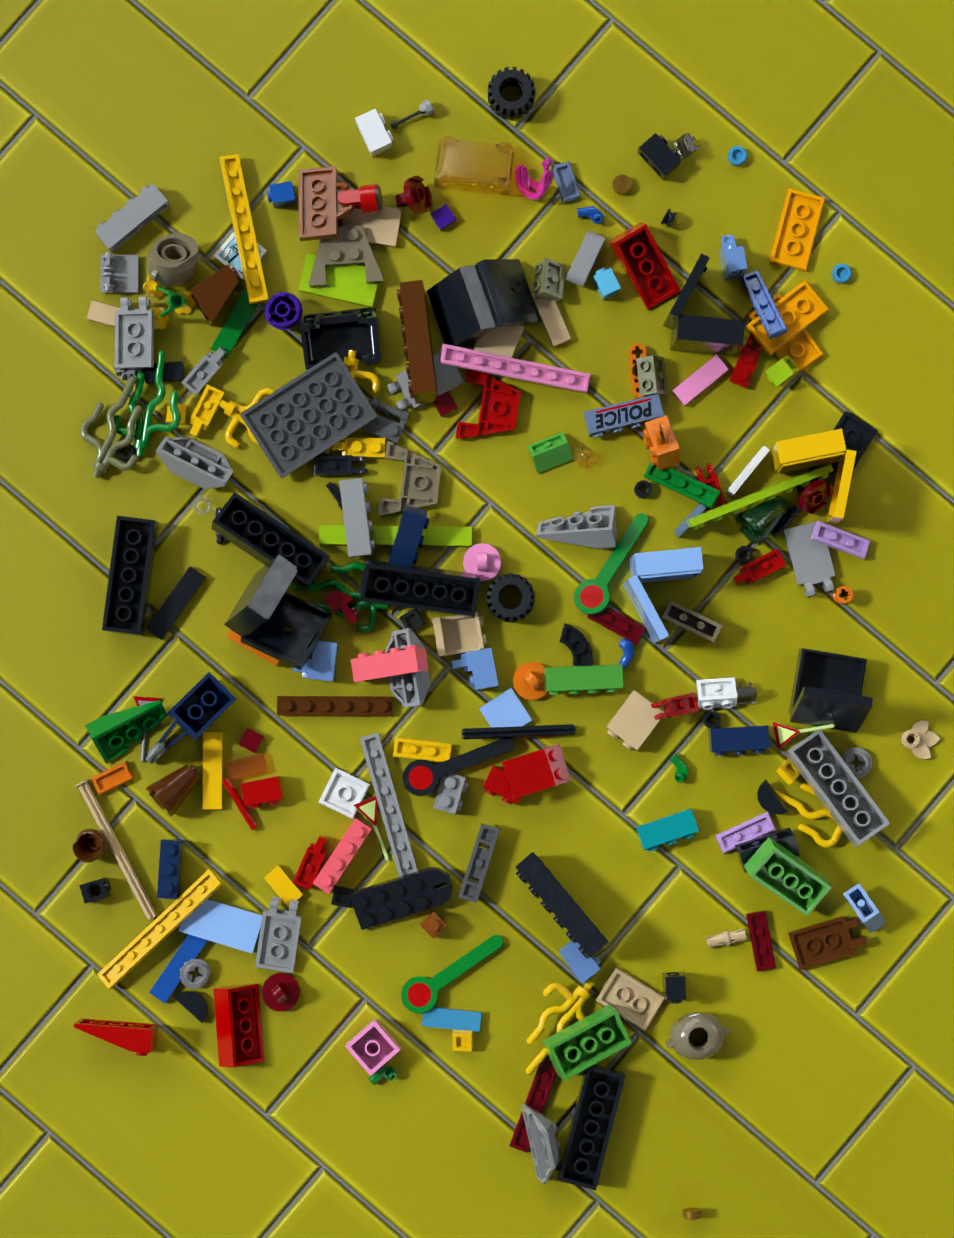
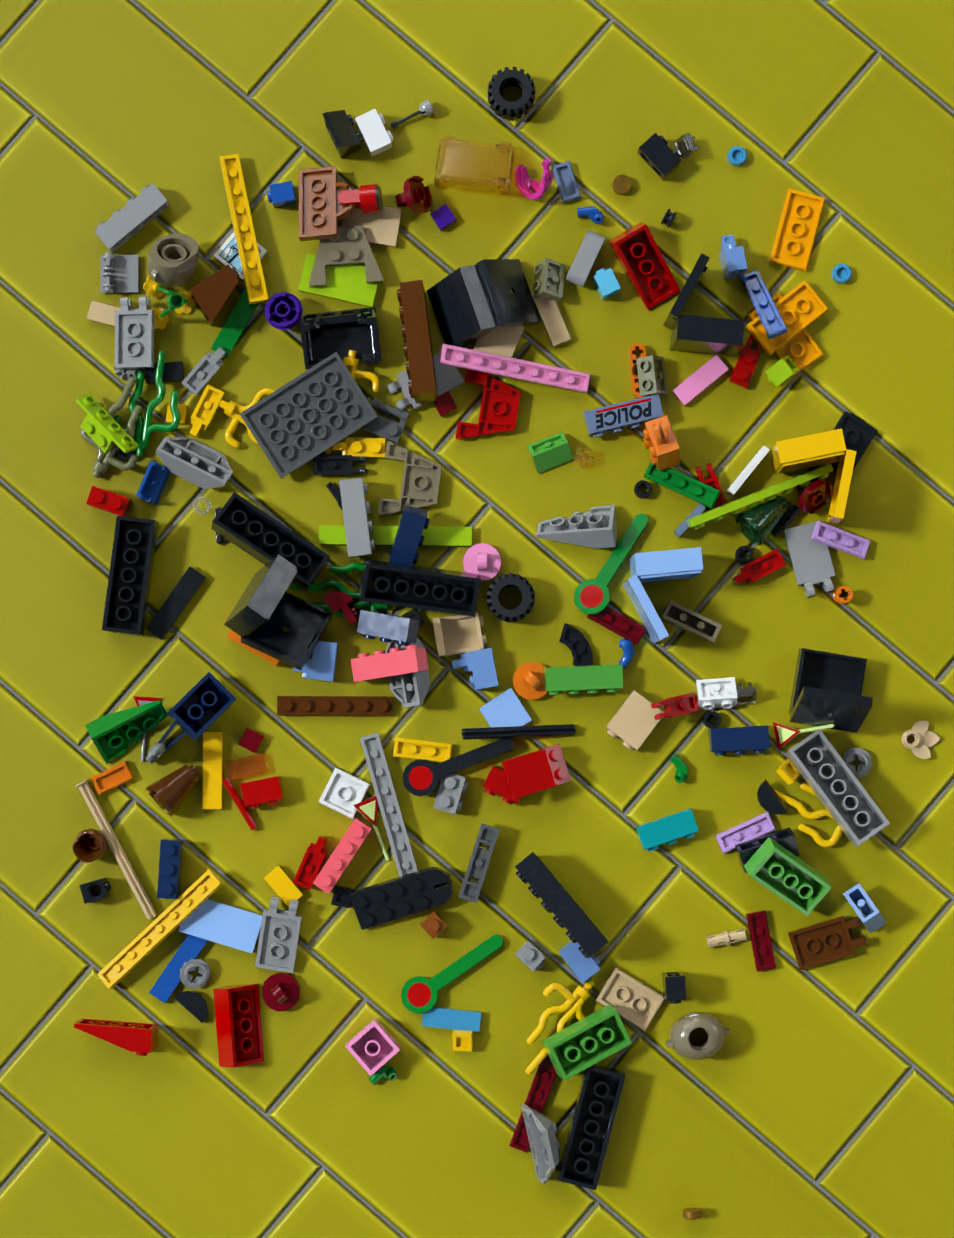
(102, 427): none -> lime bracket
(108, 501): none -> red brick
(153, 483): none -> blue hinge
(342, 133): none -> black slope
(388, 627): none -> brick
(531, 956): none -> light grey bracket

